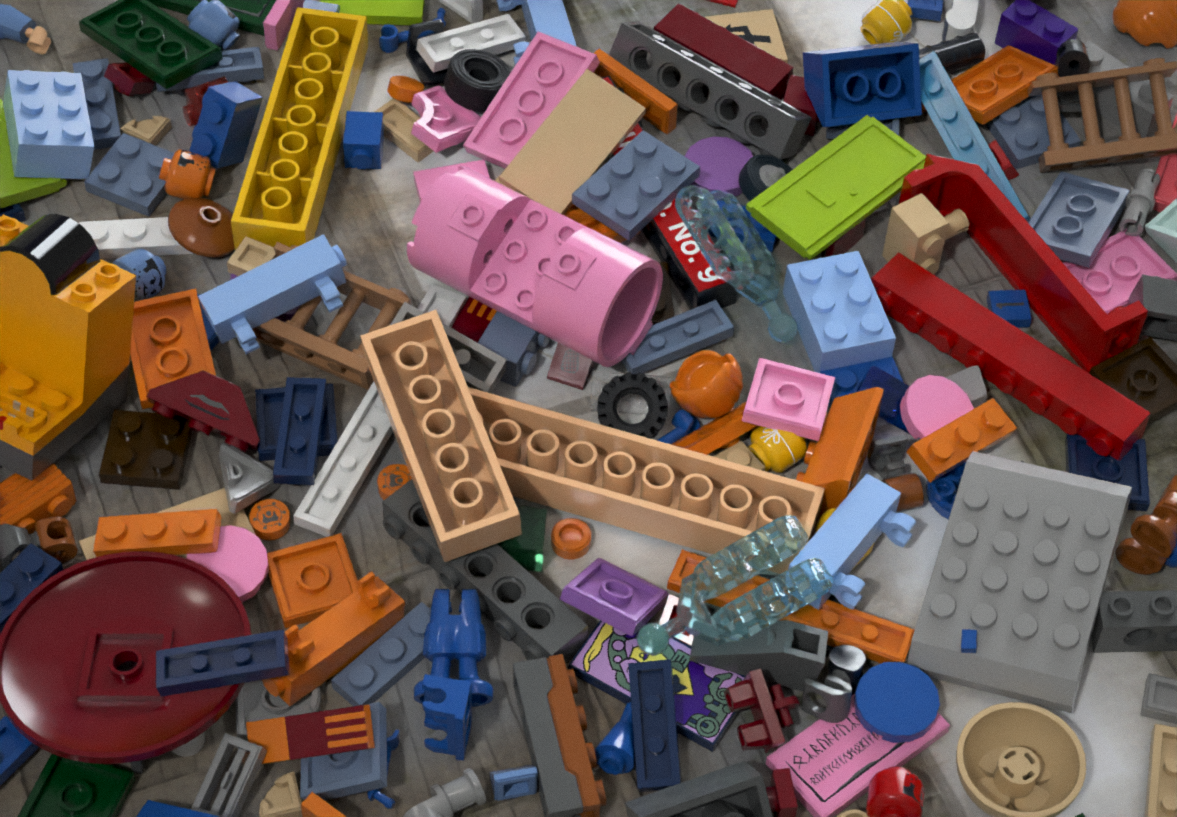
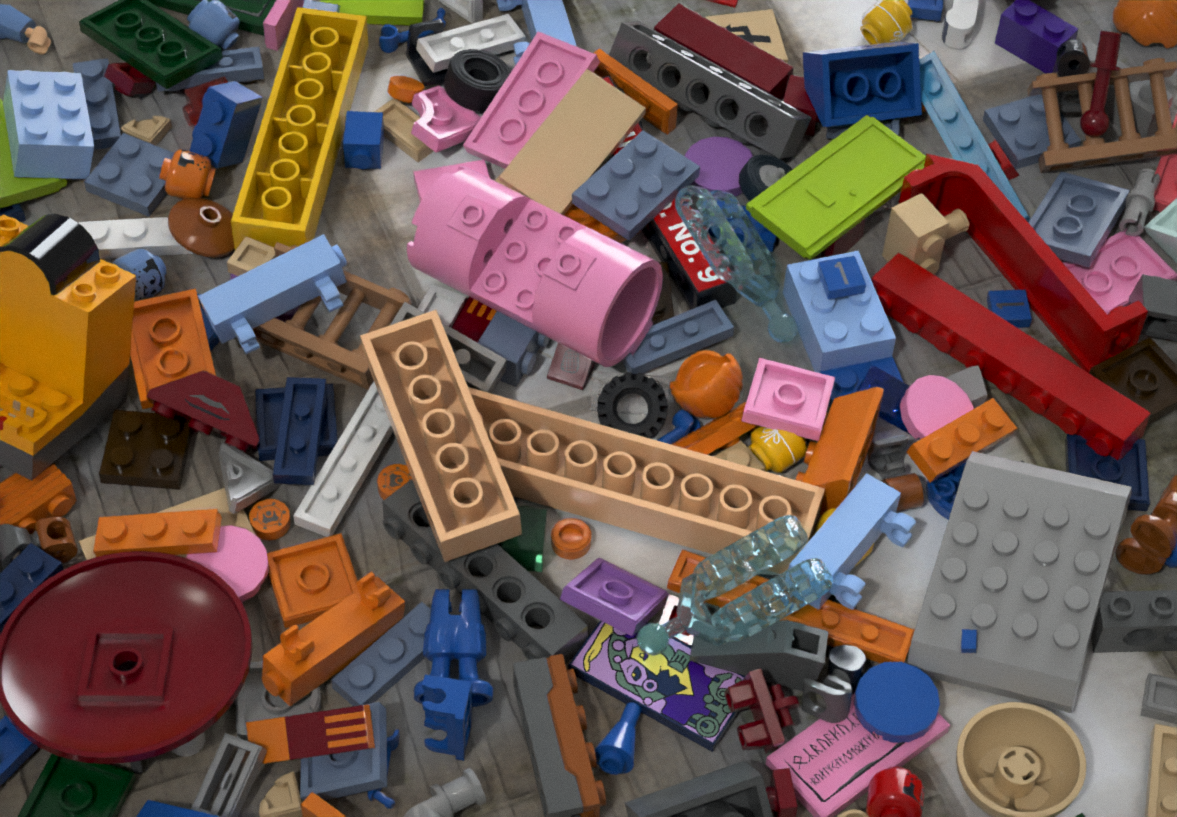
(222, 663): dark blue plate -> none
(514, 782): medium blue slope -> none
(654, 725): dark blue plate -> none
(841, 277): none -> blue tile
(957, 52): black axle -> none
(999, 82): orange tile -> none
(1095, 121): none -> dark red pin

